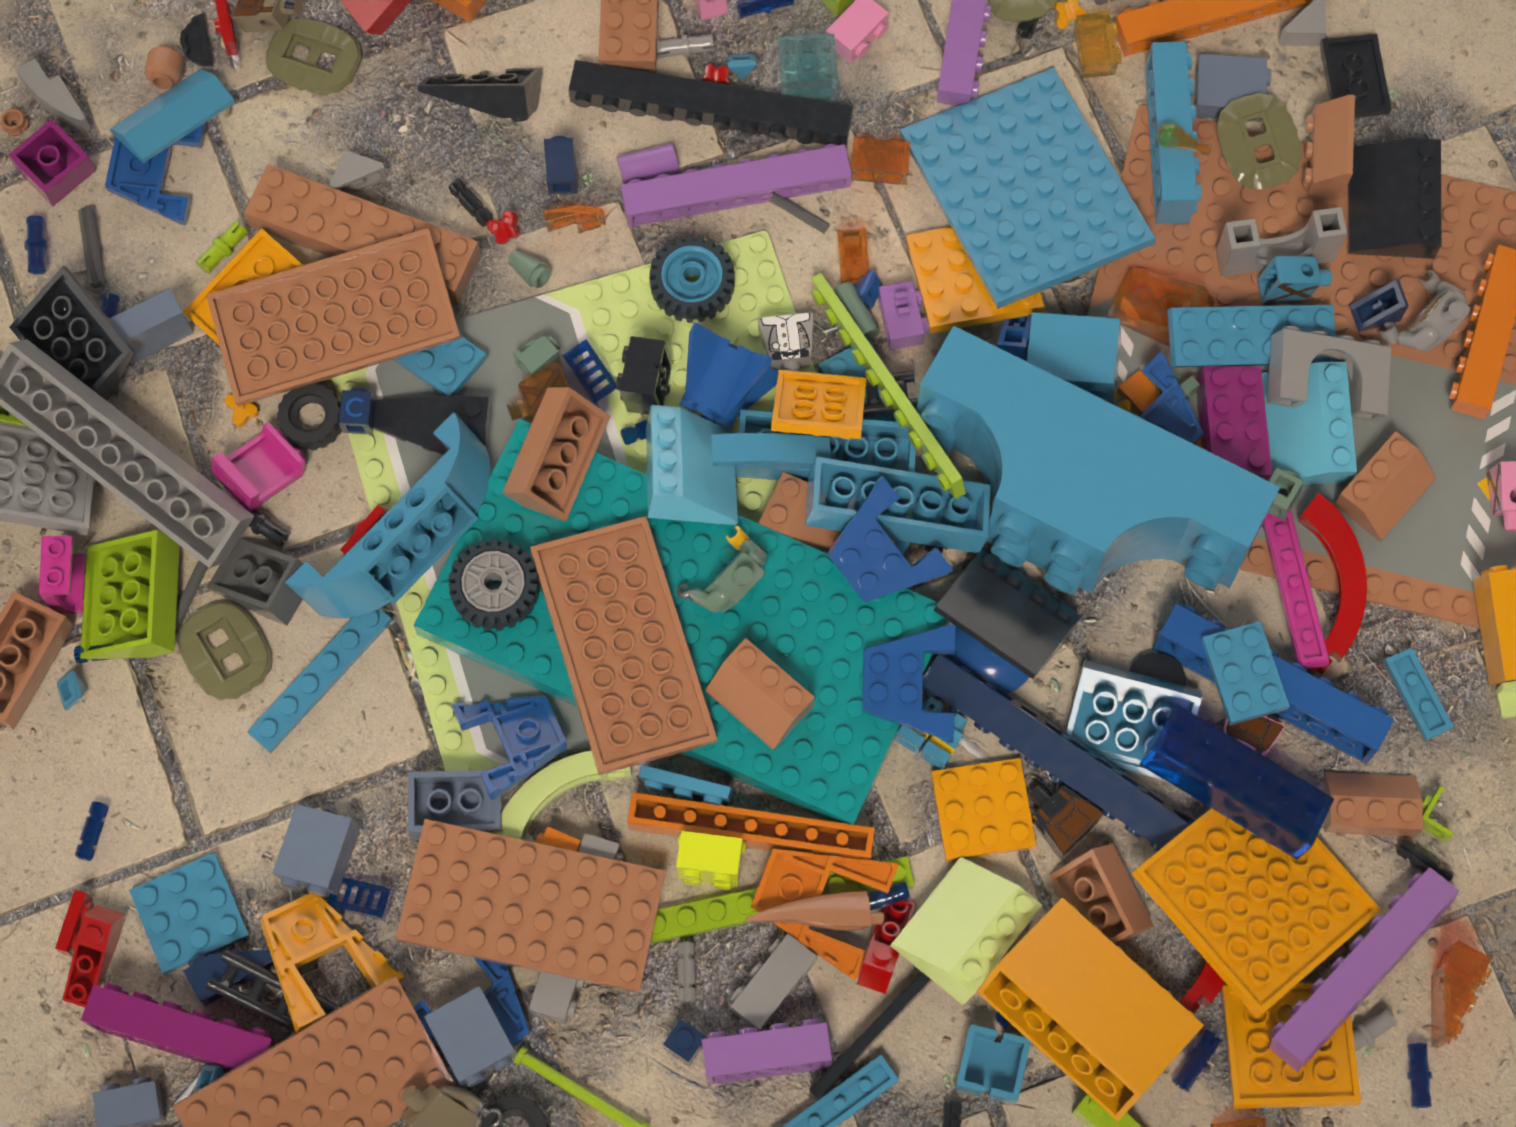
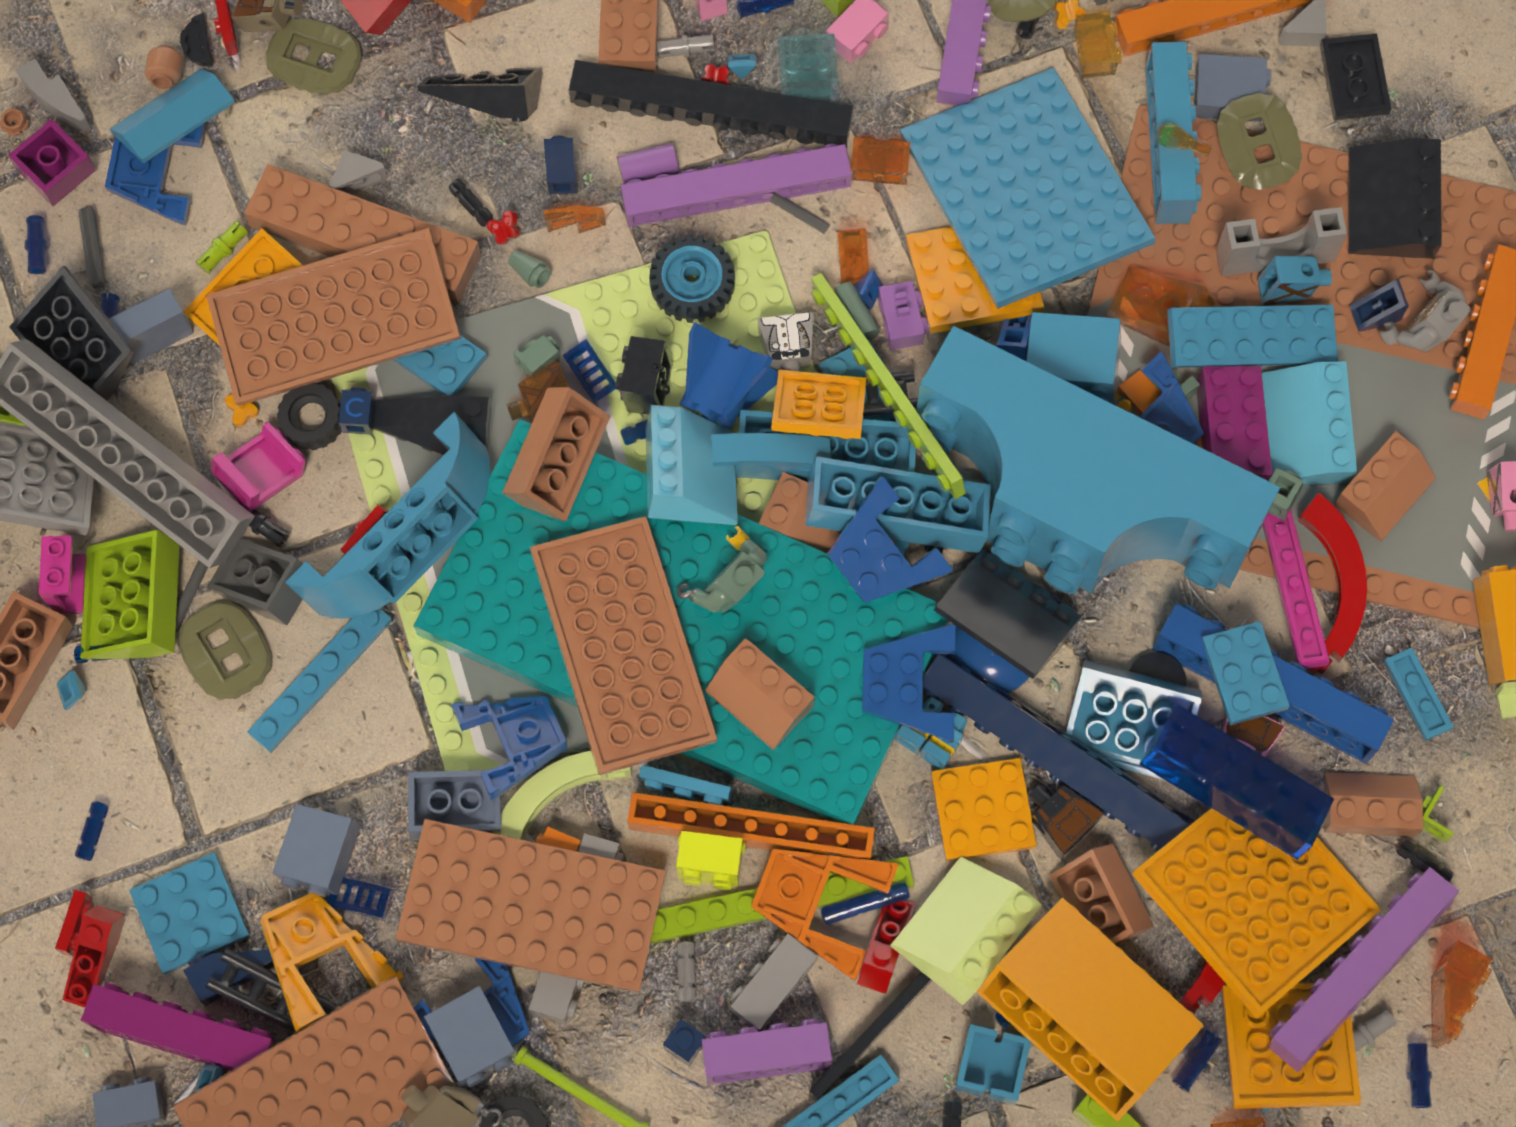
(494, 607): wheel -> none
(827, 911): nougat piece -> none
(1330, 147): nougat slope -> none
(1366, 368): light grey arch -> none

